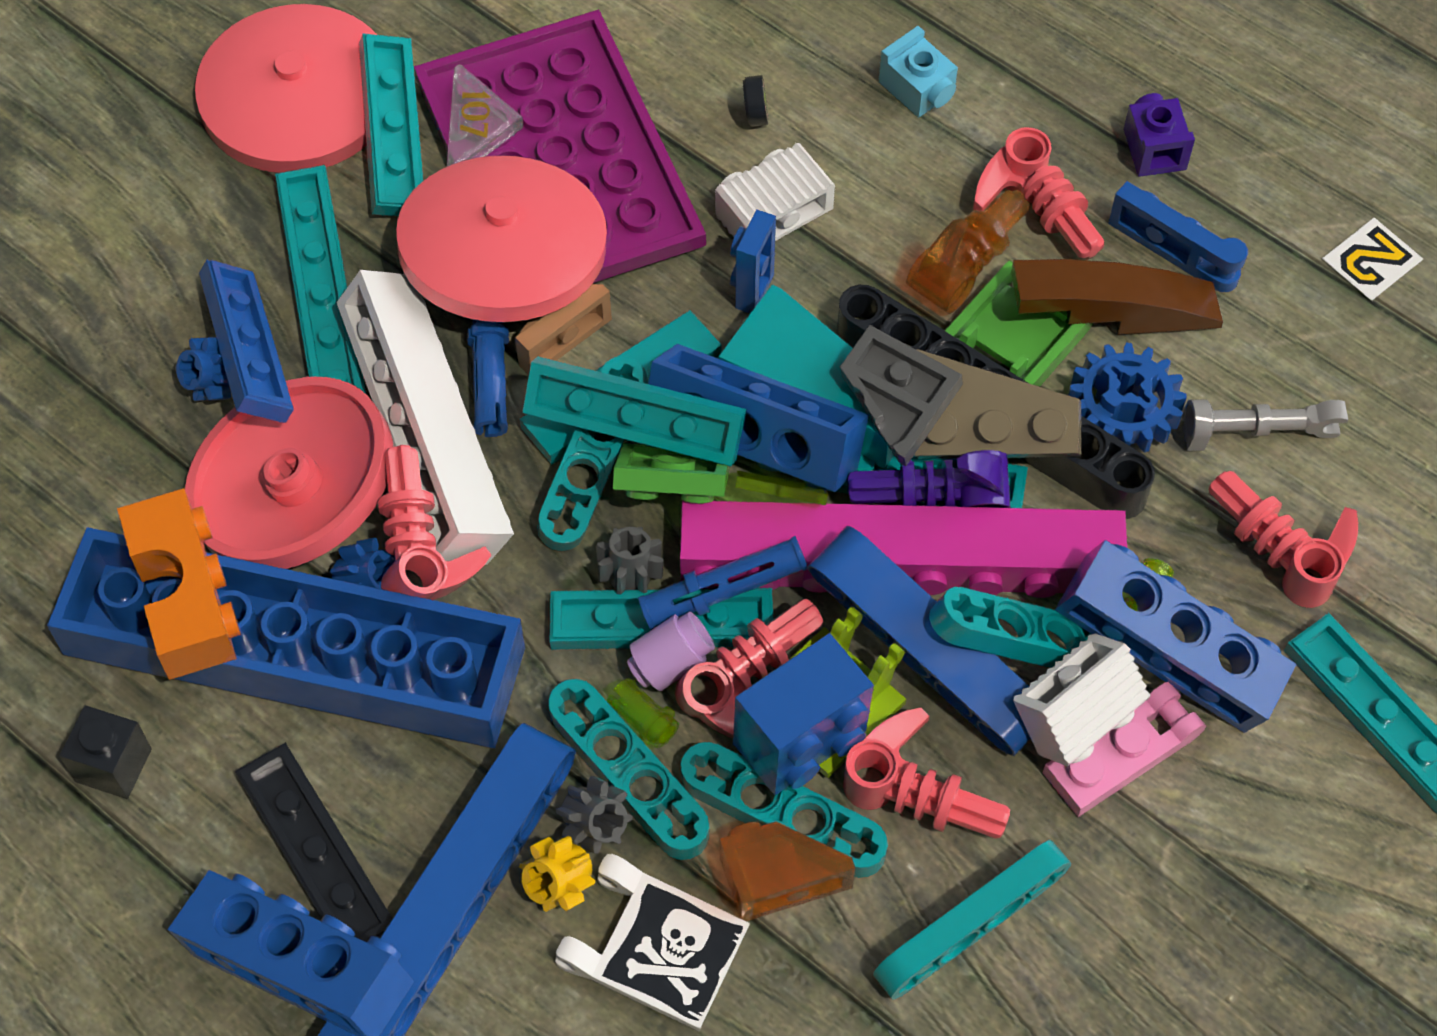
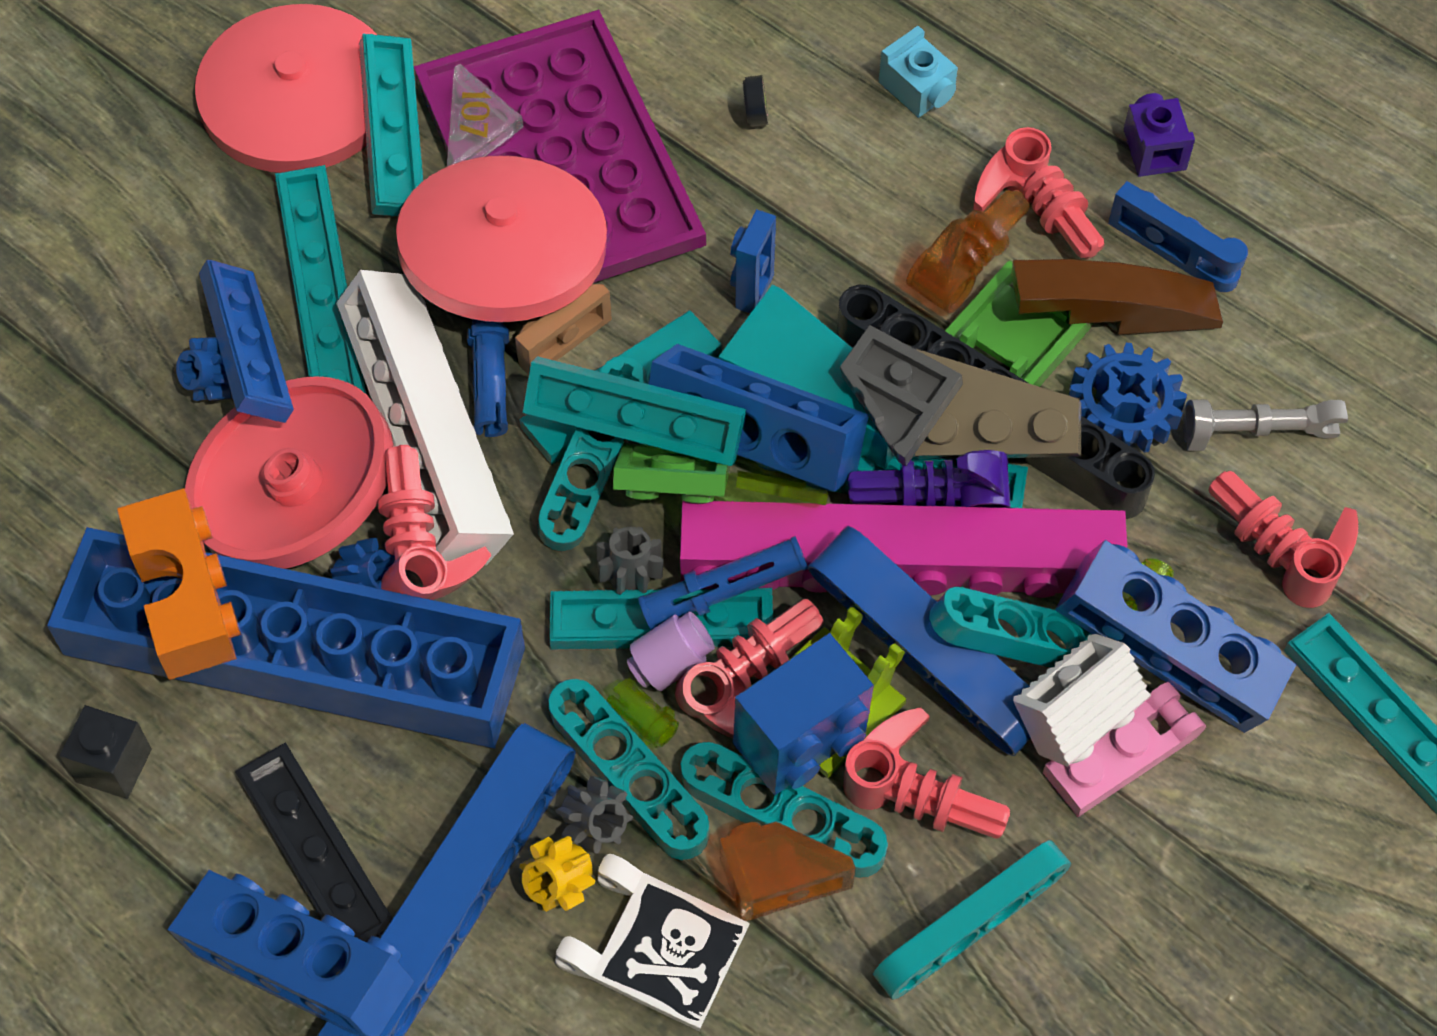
(782, 185): white brick -> none
(1372, 259): sticker -> none

